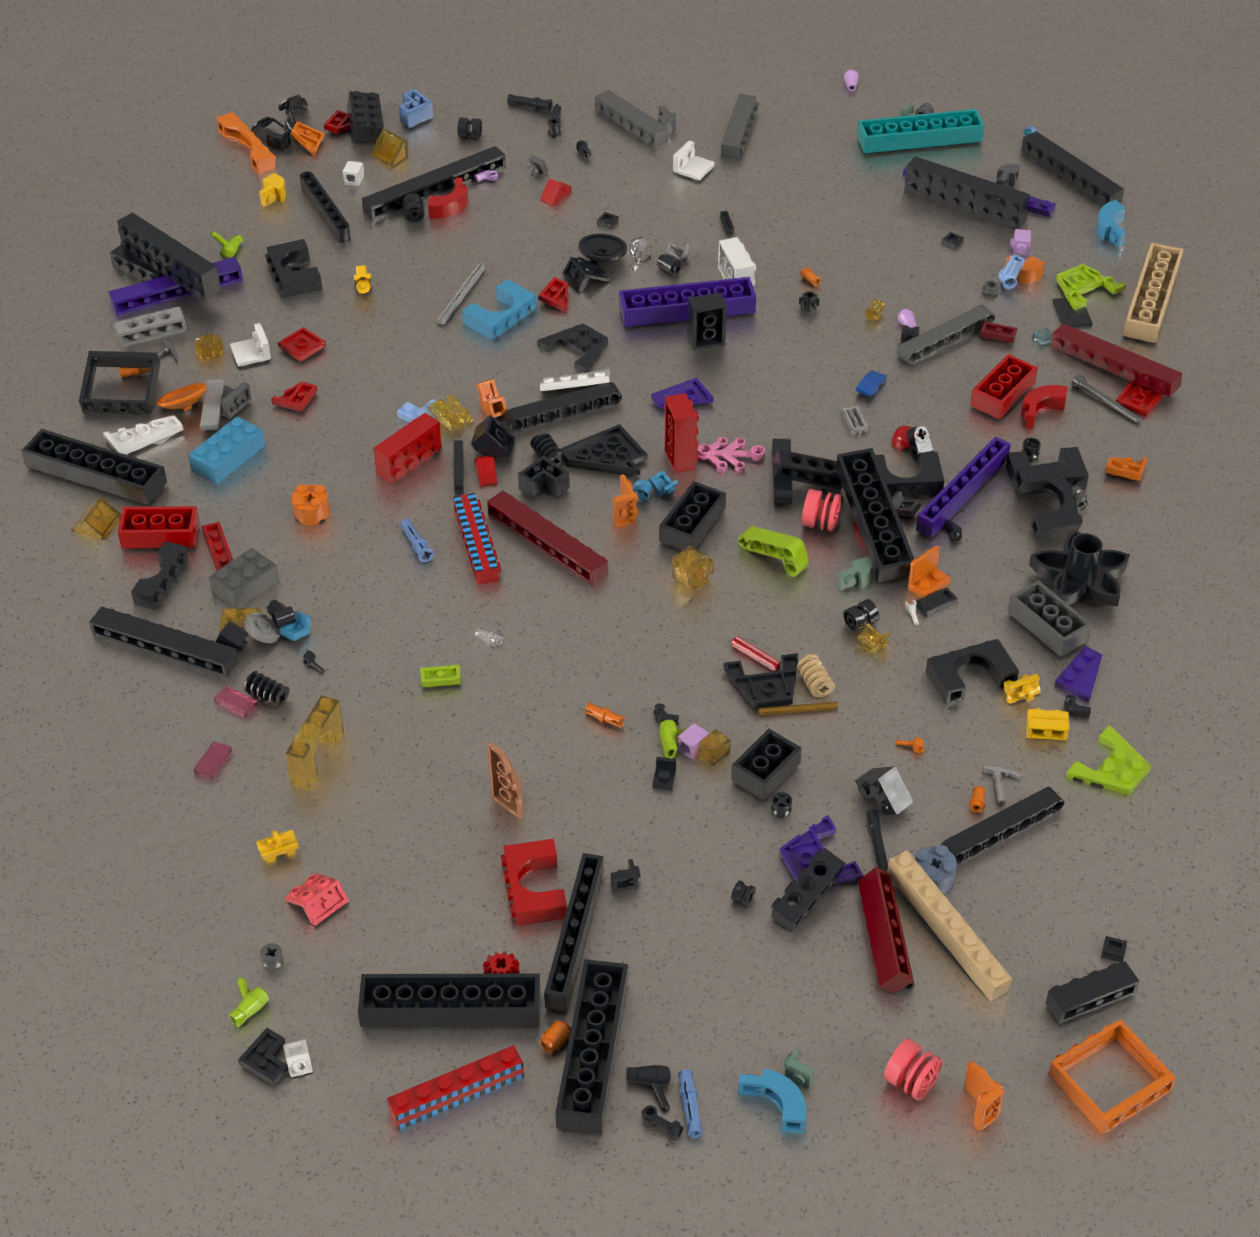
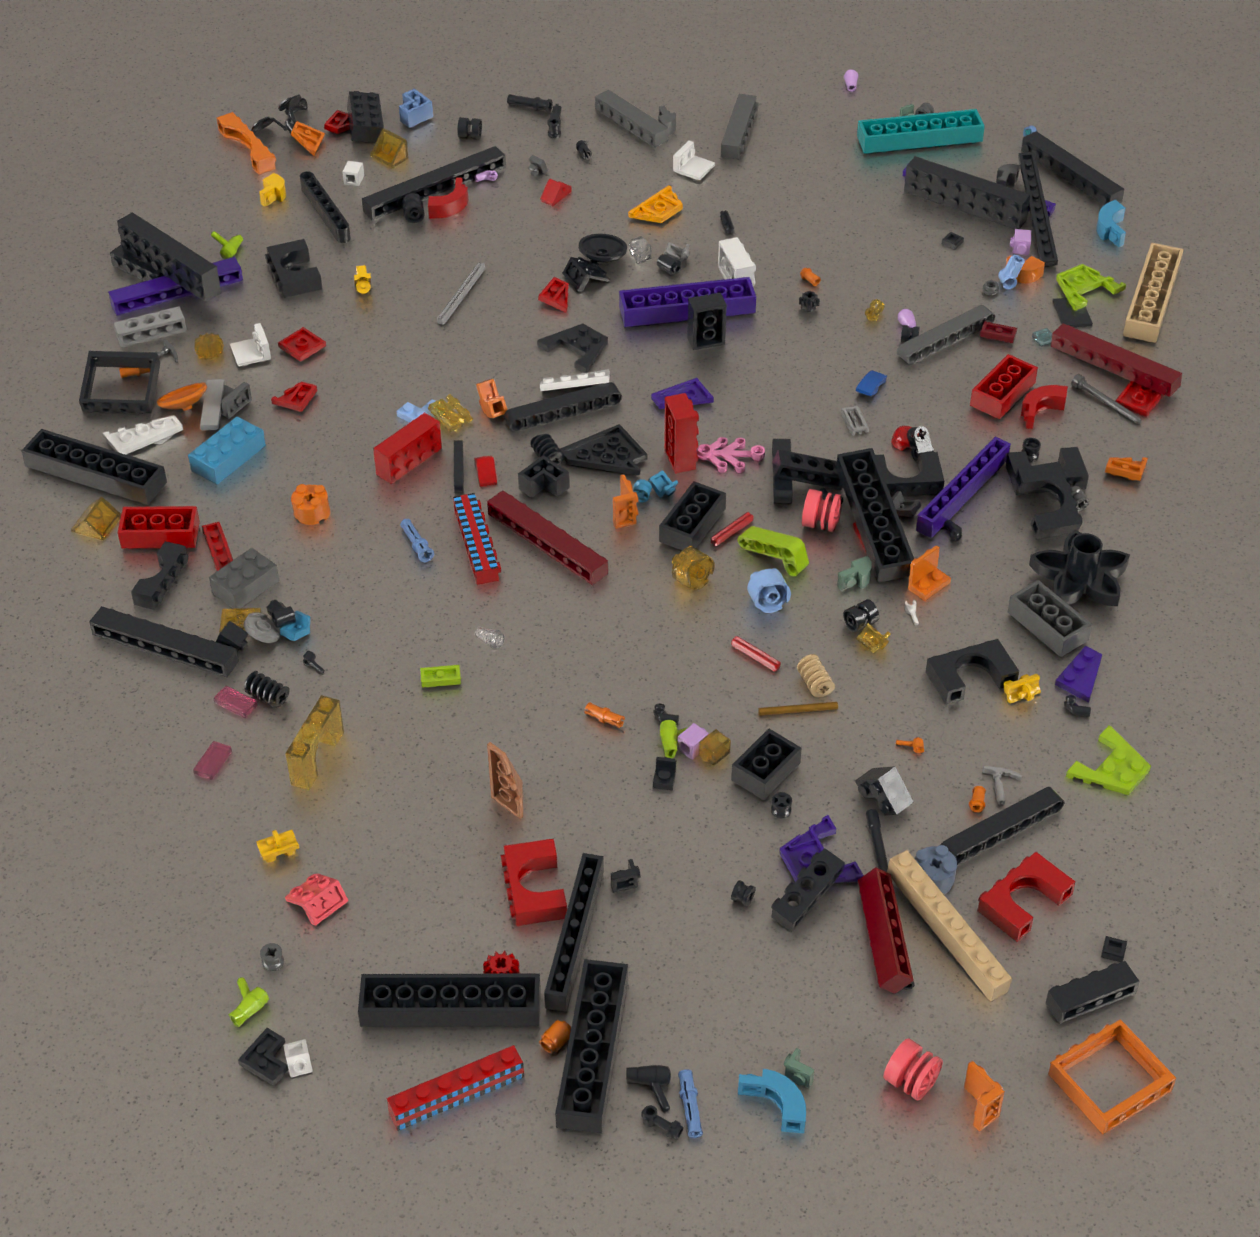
(278, 141): black bracket -> none
(492, 439): black slope -> none
(495, 323): dark azure arch -> none
(607, 220): black tile -> none
(658, 207): none -> light orange wing
(731, 529): none -> red axle
(766, 688): black wing -> none
(768, 590): none -> light blue brick
(936, 602): black tile -> none
(1032, 873): none -> red arch
(1038, 209): none -> black plate
(1047, 724): yellow brick -> none

